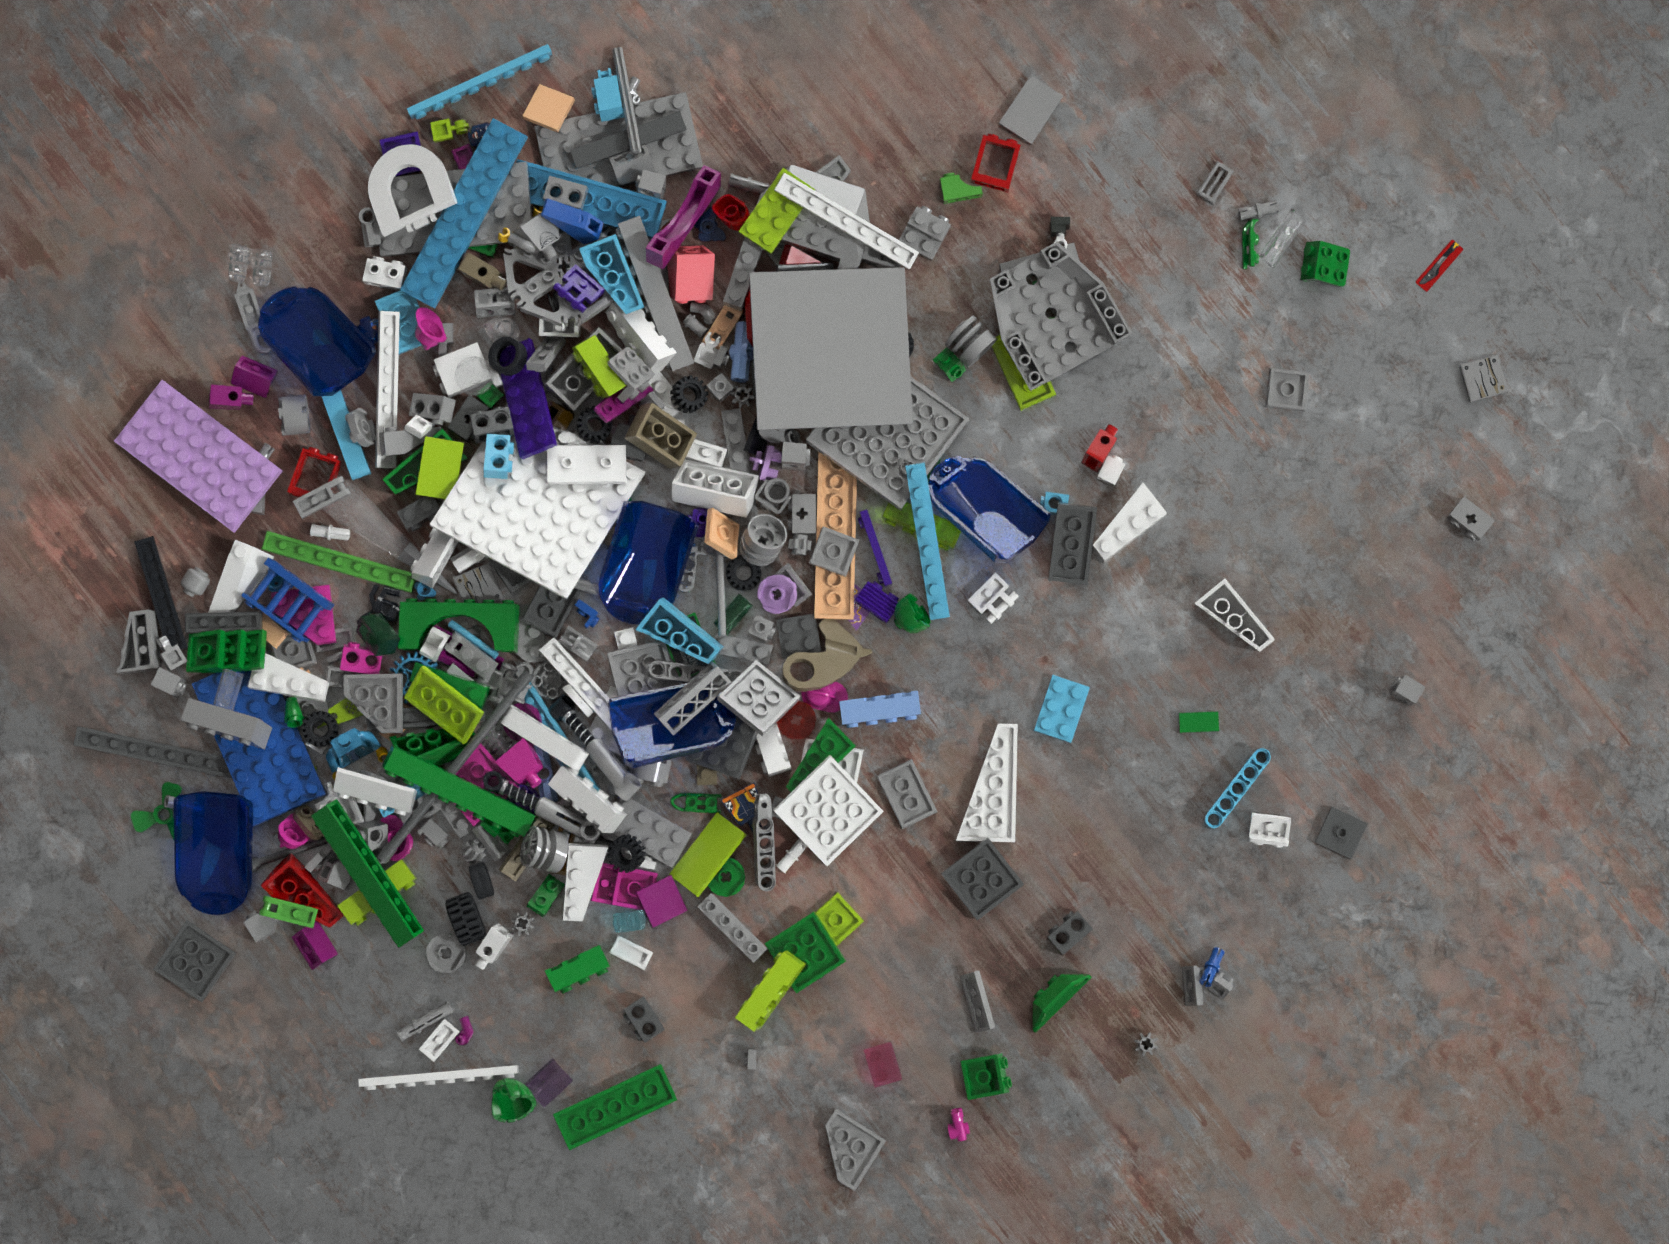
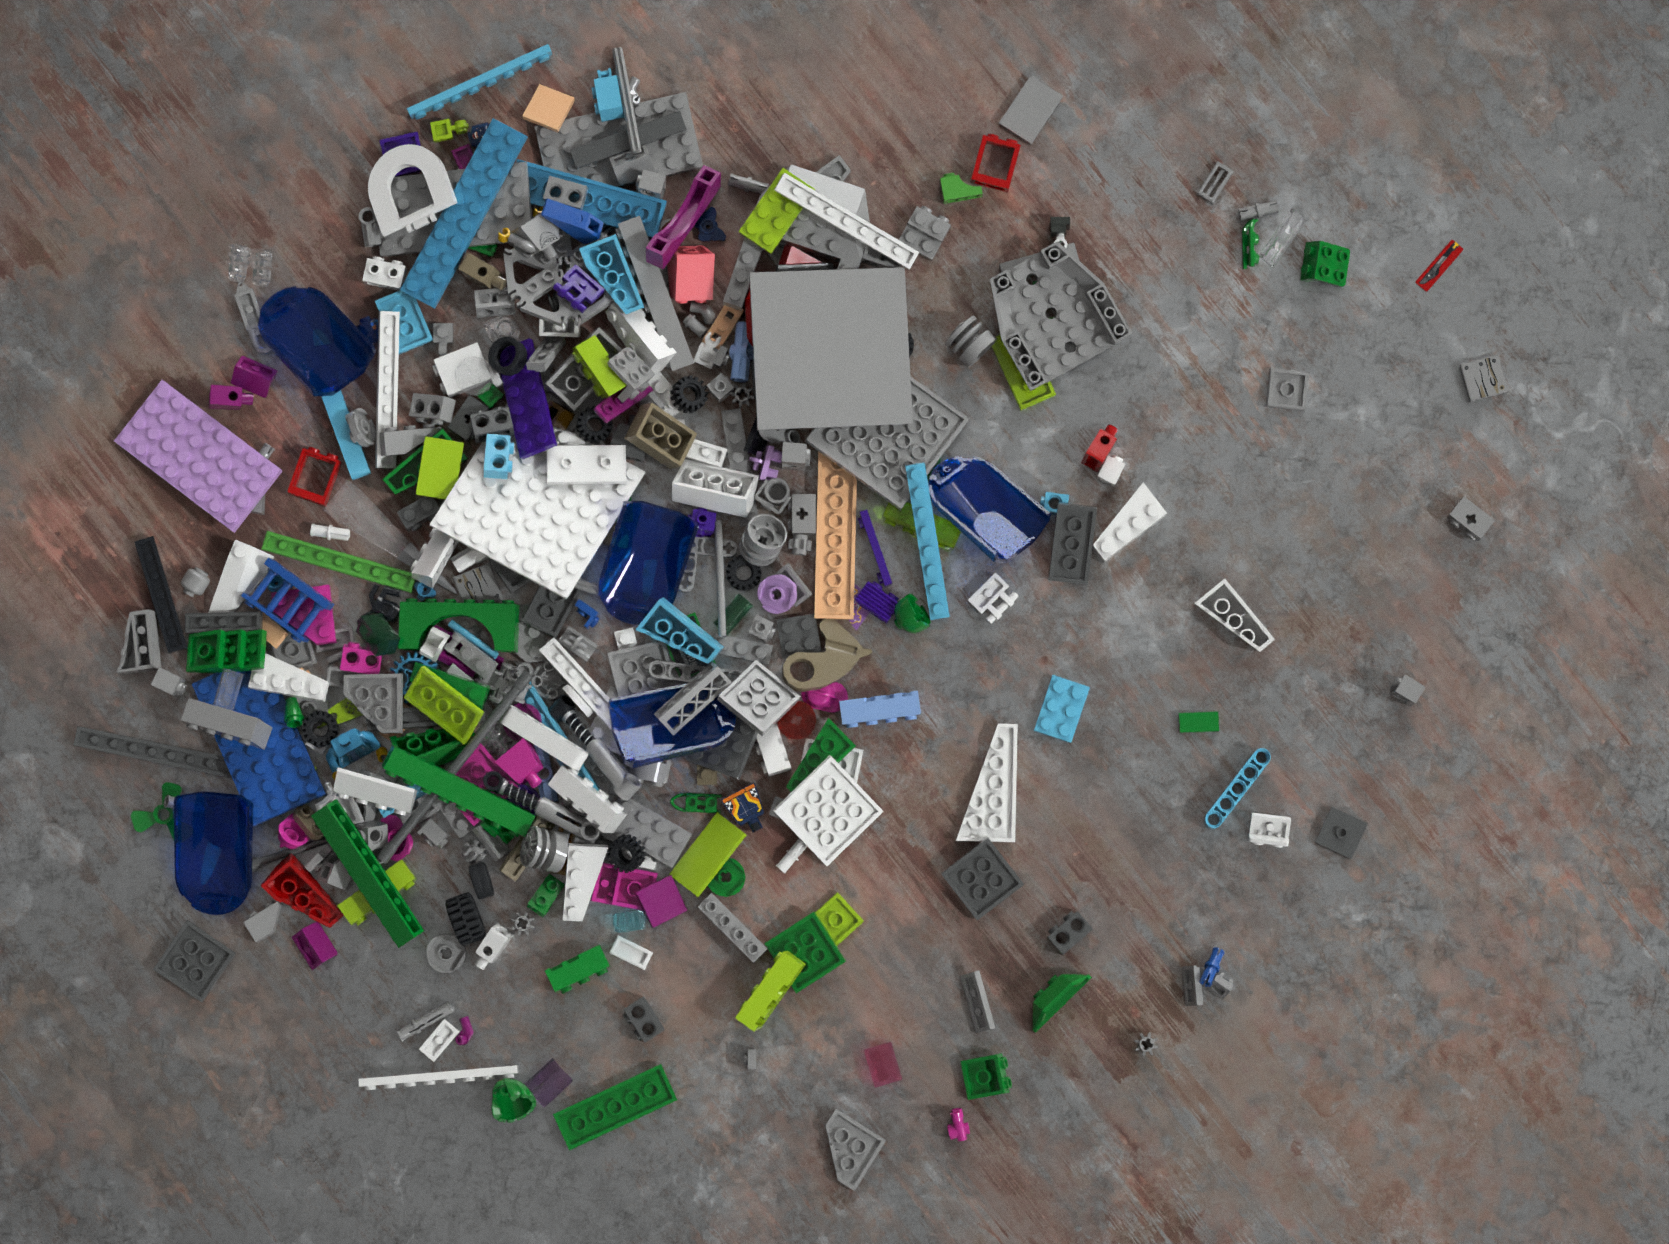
(172, 656): light grey plate -> none
(289, 912): bright green plate -> none
(294, 415): light grey brick -> none
(321, 497): light grey plate -> none
(418, 426): white tile -> none
(429, 328): dark pink piece -> none
(722, 533): light nougat tile -> none
(731, 211): red piece -> none
(764, 811): light grey piece -> none
(834, 551): light grey tile -> none
(907, 794): light grey tile -> none
(949, 364): green bracket -> none

